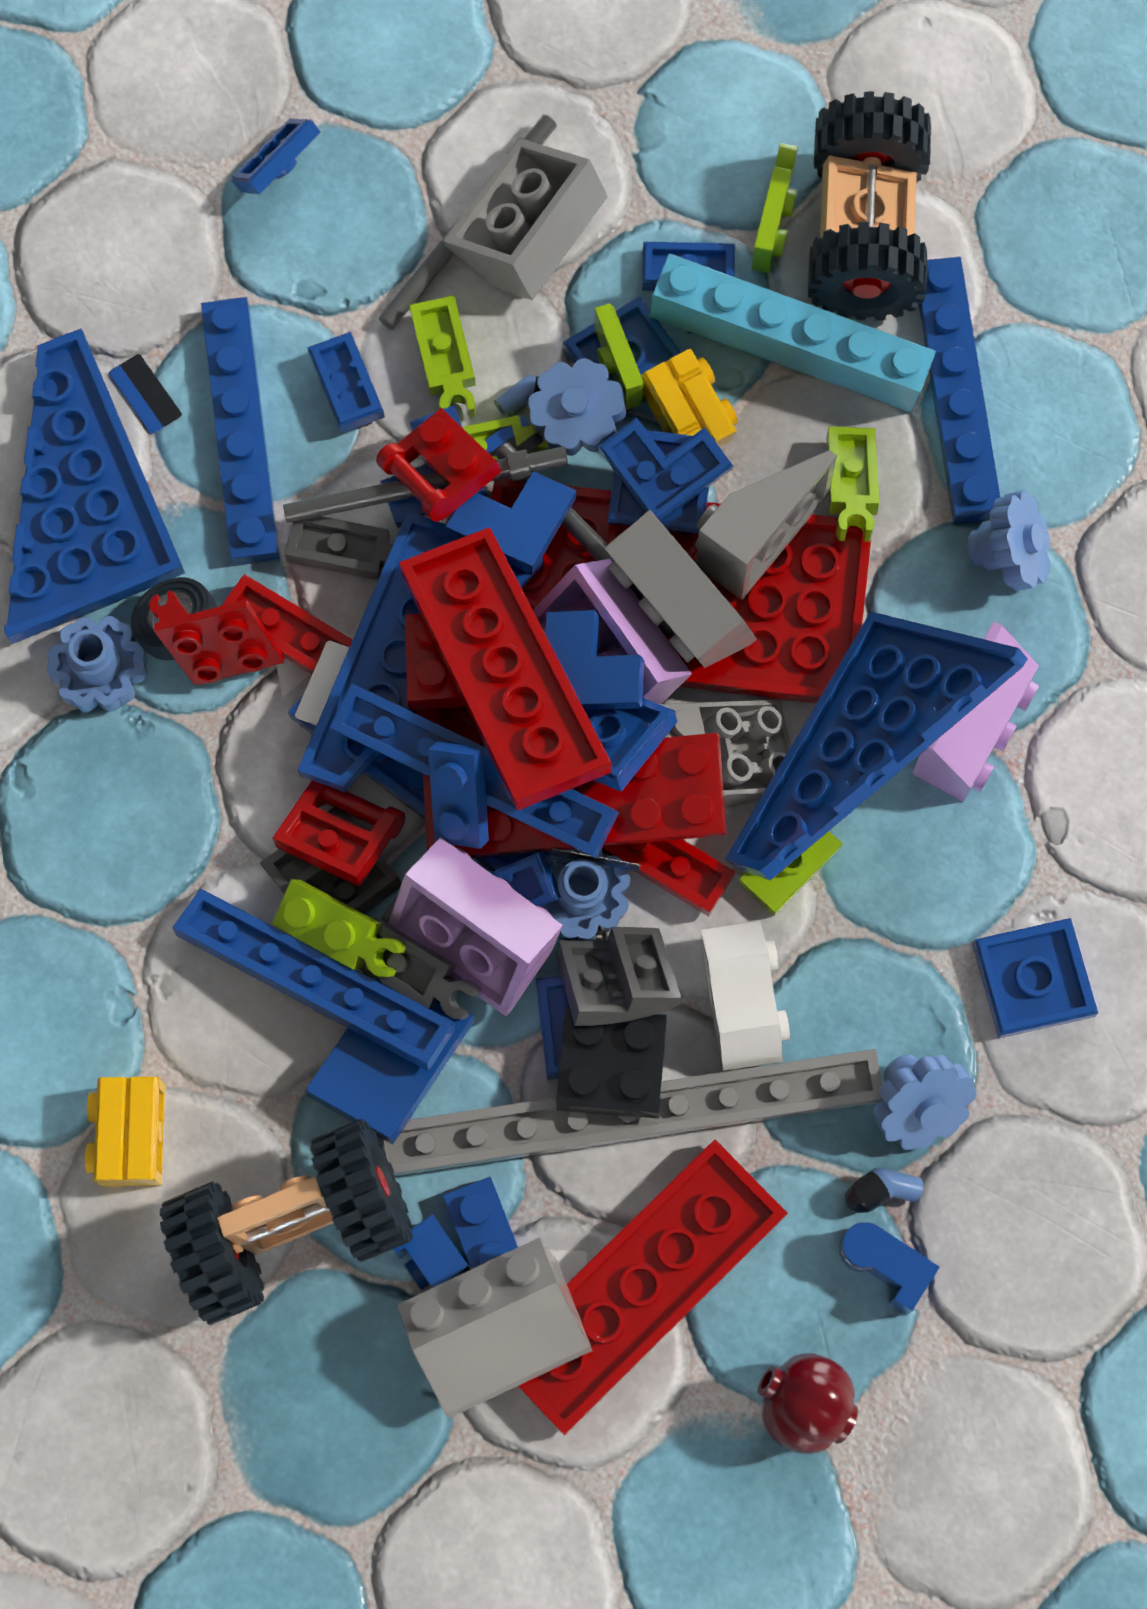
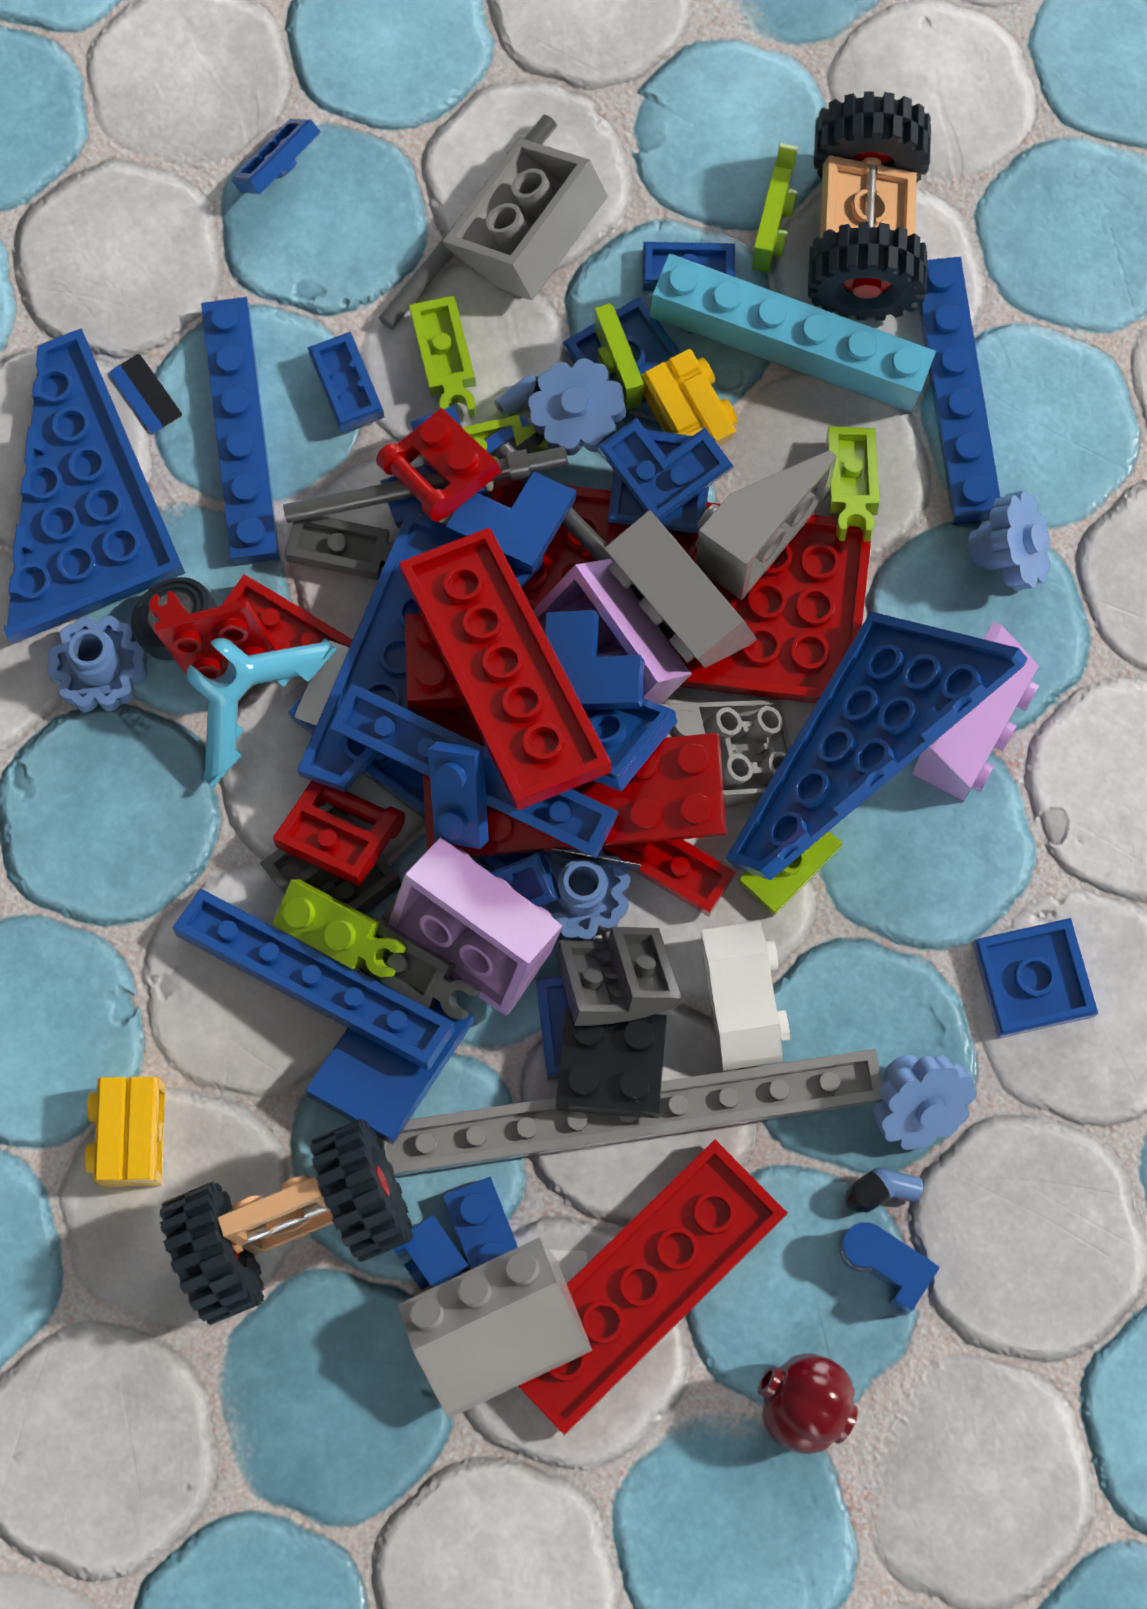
(230, 687): none -> medium azure piece

